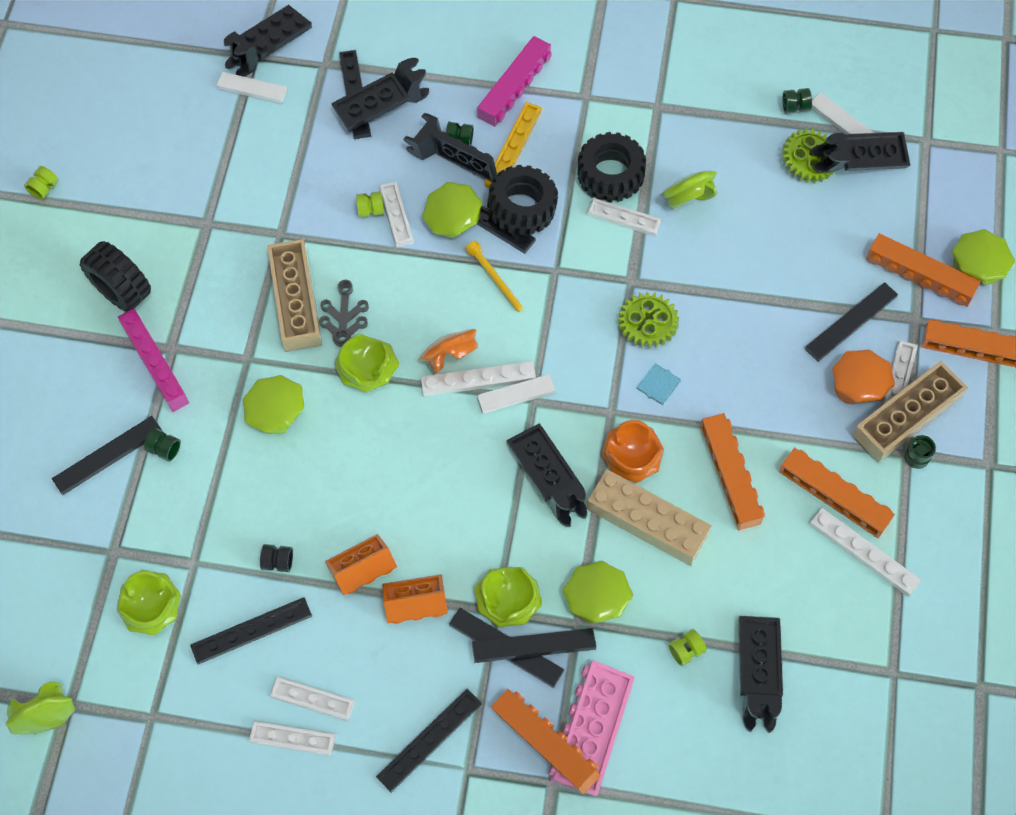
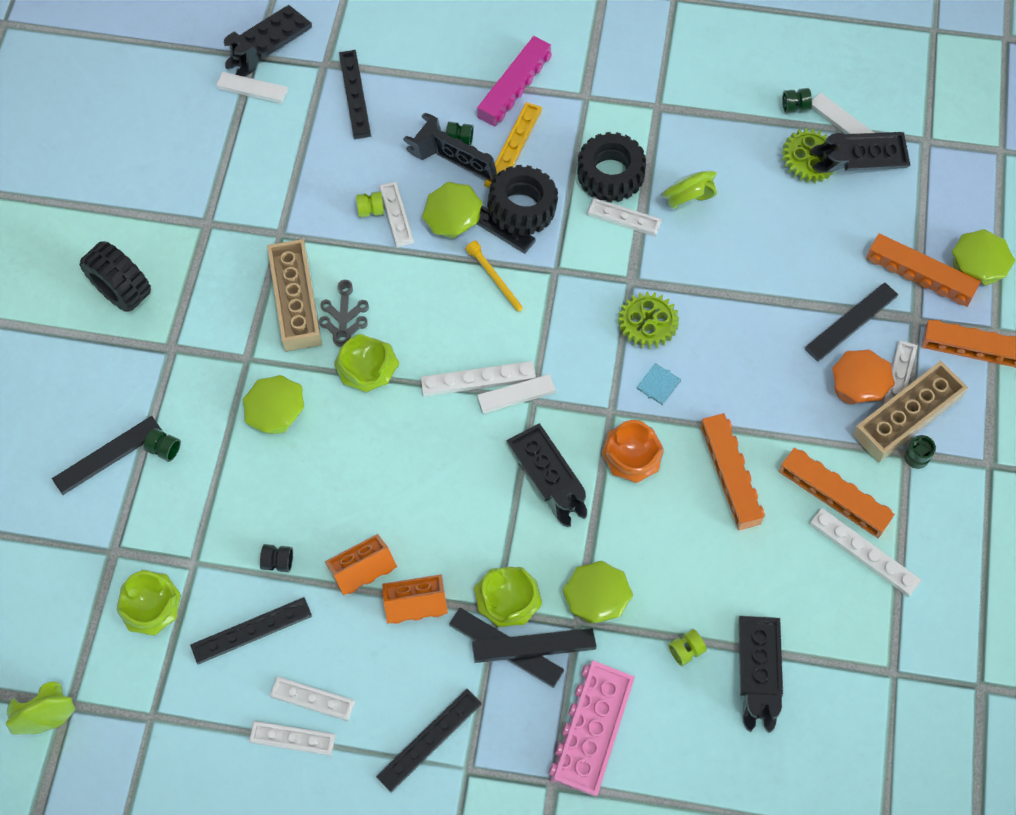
(41, 182): lime wheel -> none
(153, 360): dark pink brick -> none
(382, 95): black hinge -> none
(455, 343): orange piece -> none
(546, 741): orange brick -> none
(648, 517): tan brick -> none

